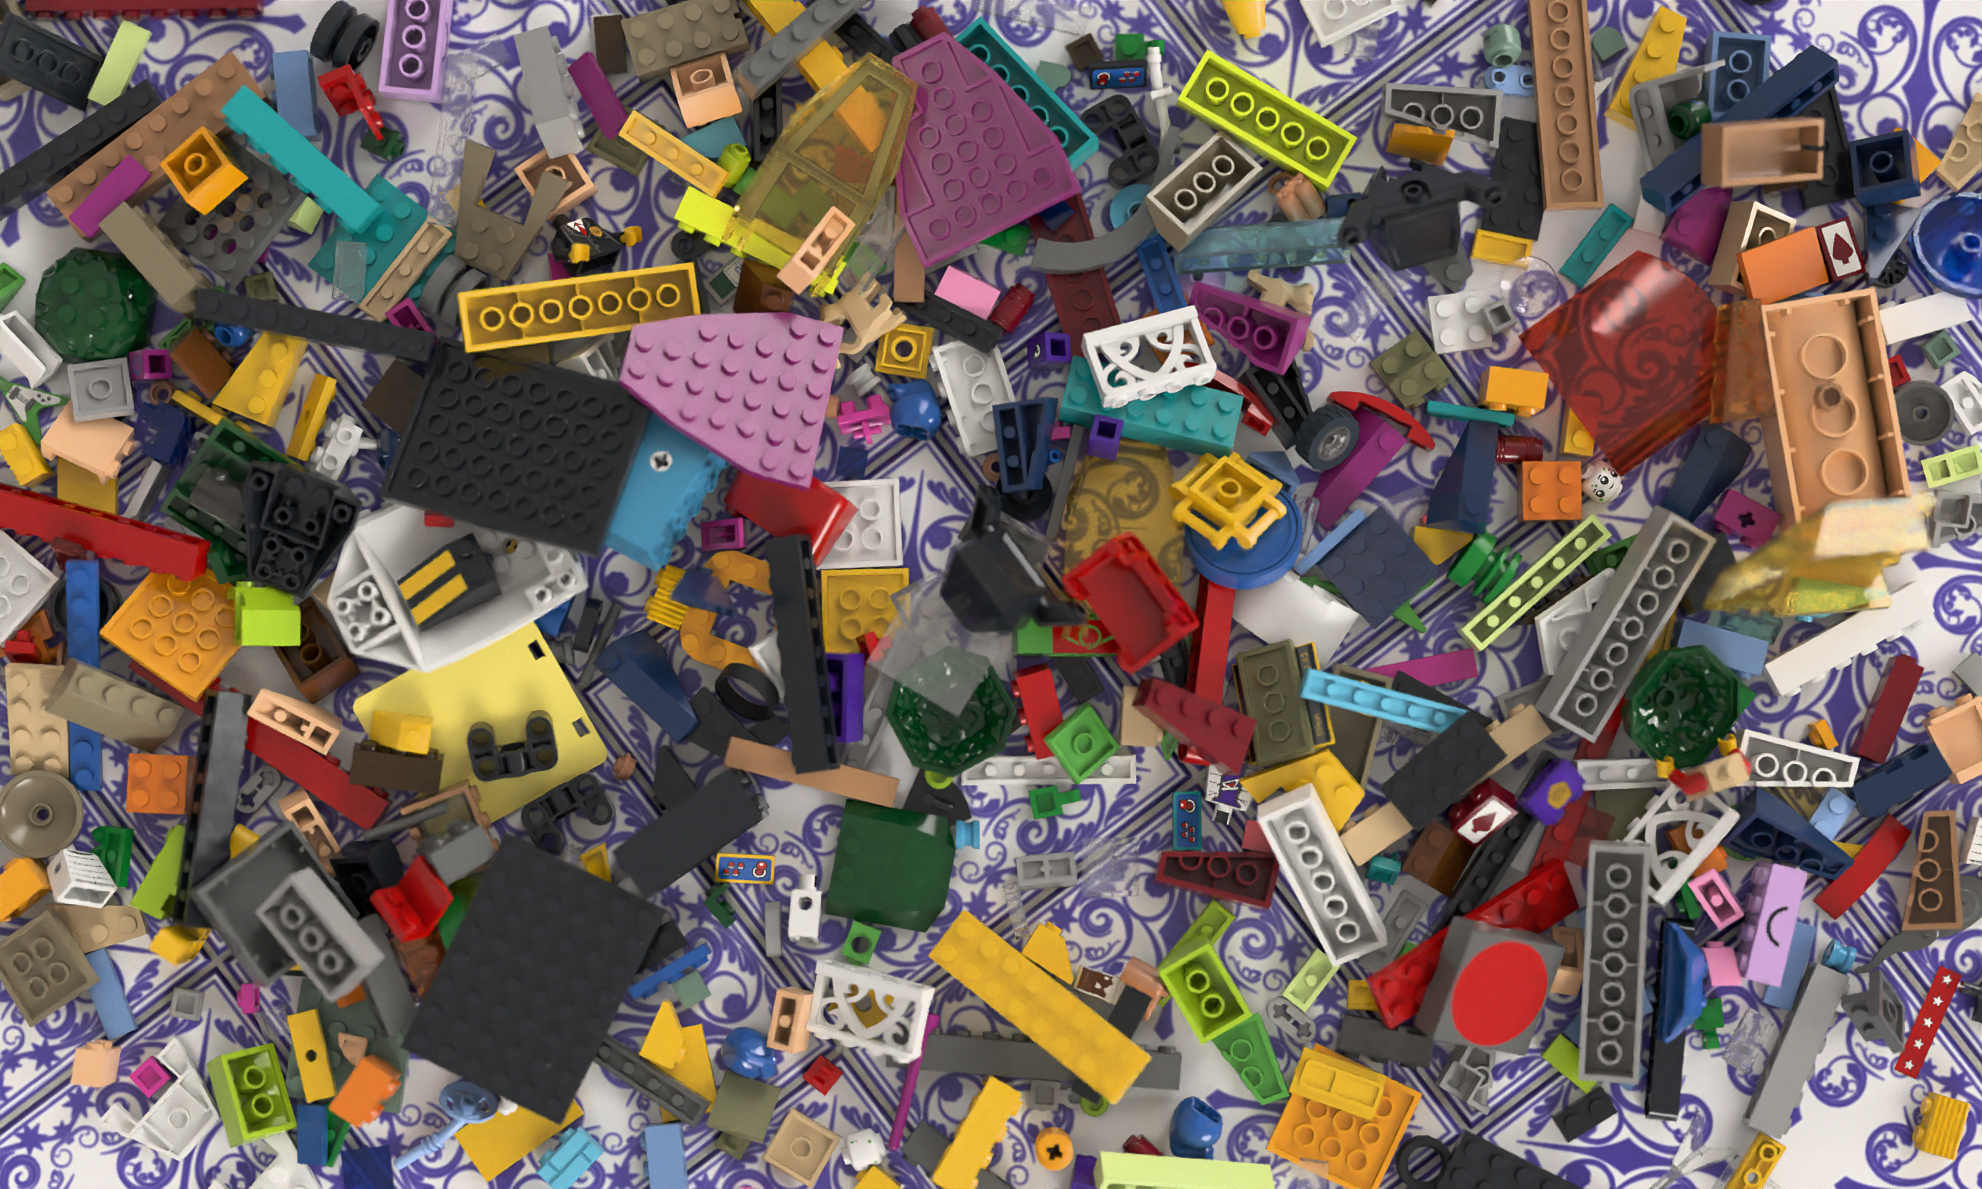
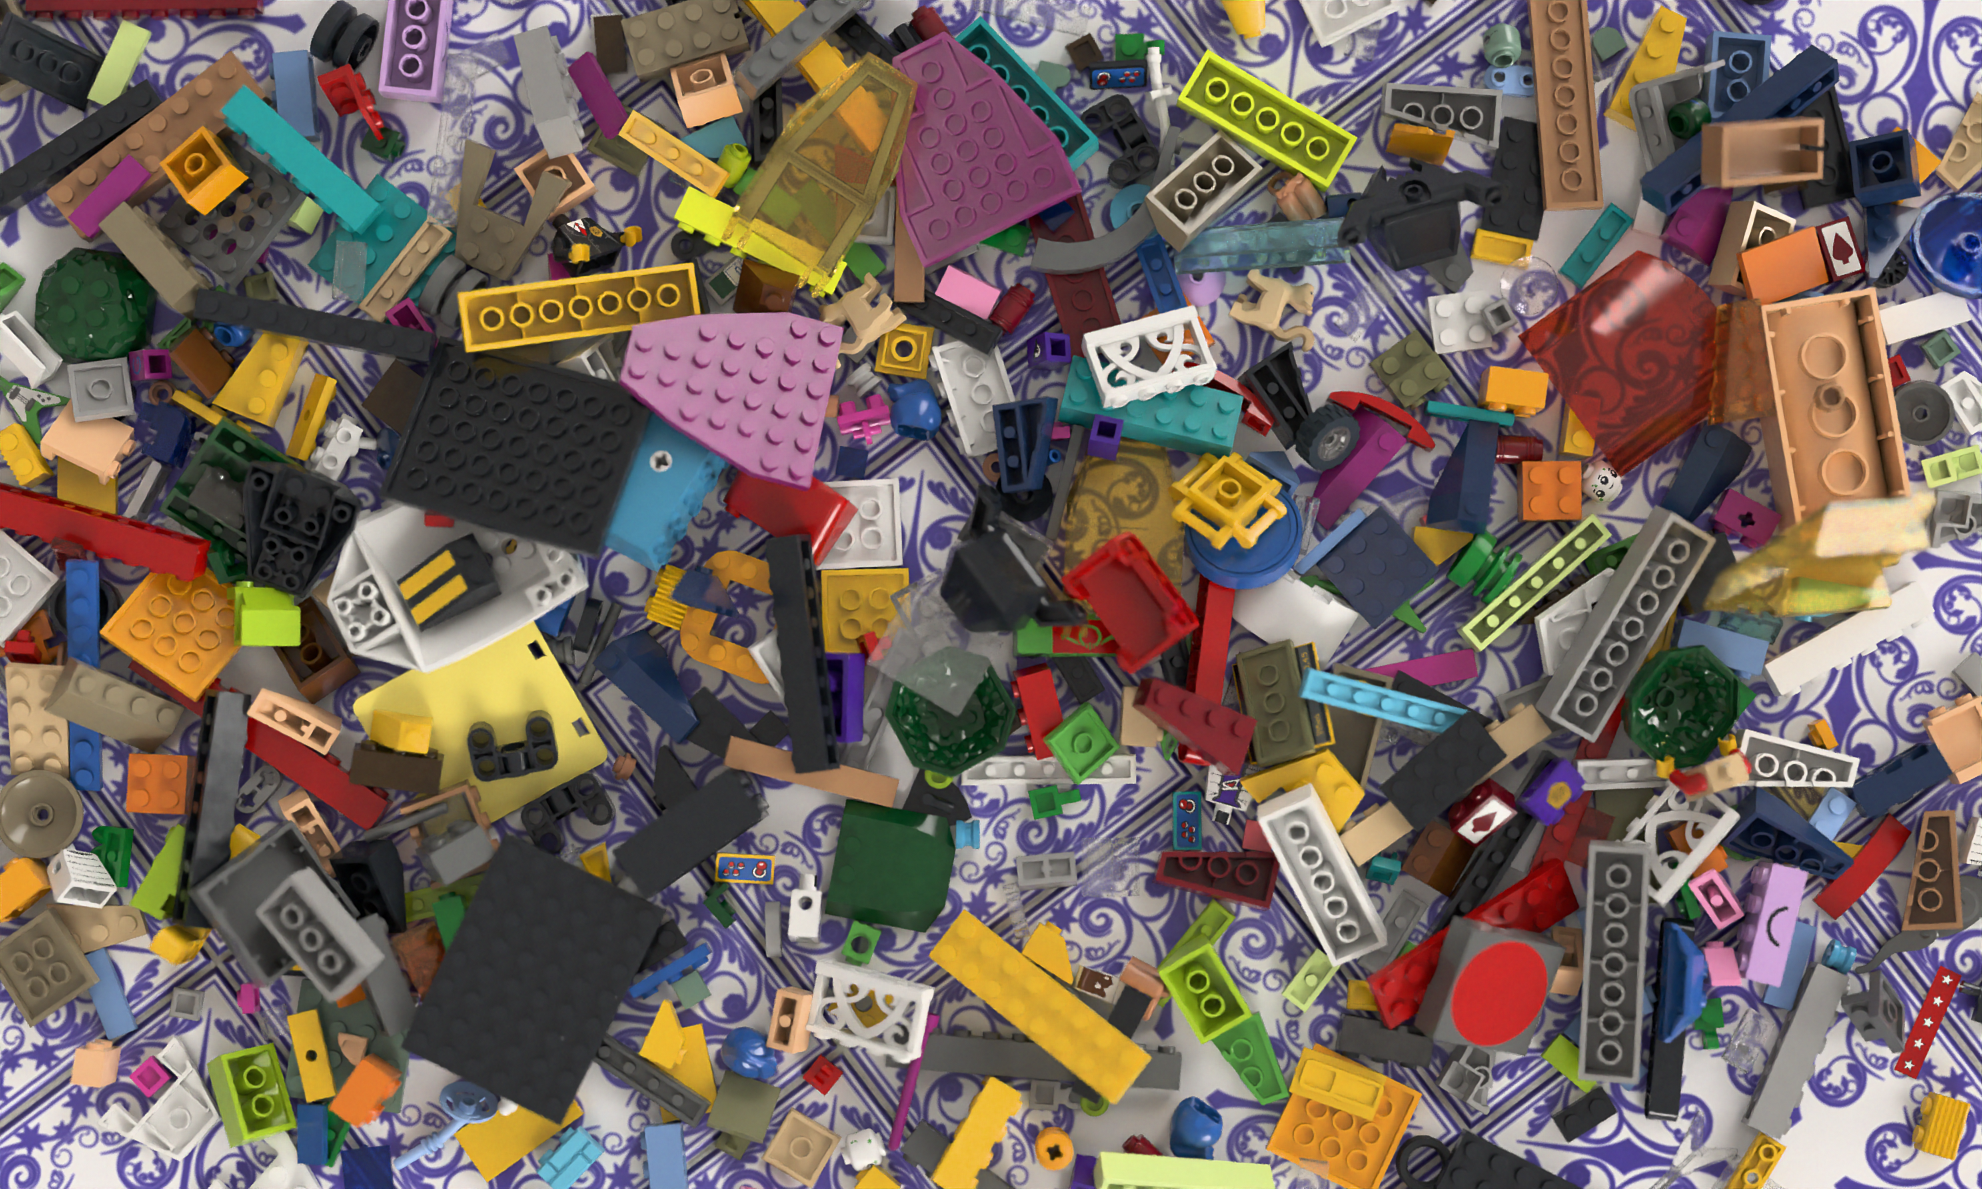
(414, 904): red bracket -> none
(724, 535): dark pink slope -> none
(755, 679): black tyre -> none
(816, 250): light nougat slope -> none
(873, 251): clear tile -> none
(1259, 329): magenta wedge -> none
(1295, 1014): light grey beam -> none
(1887, 709): dark red brick -> none

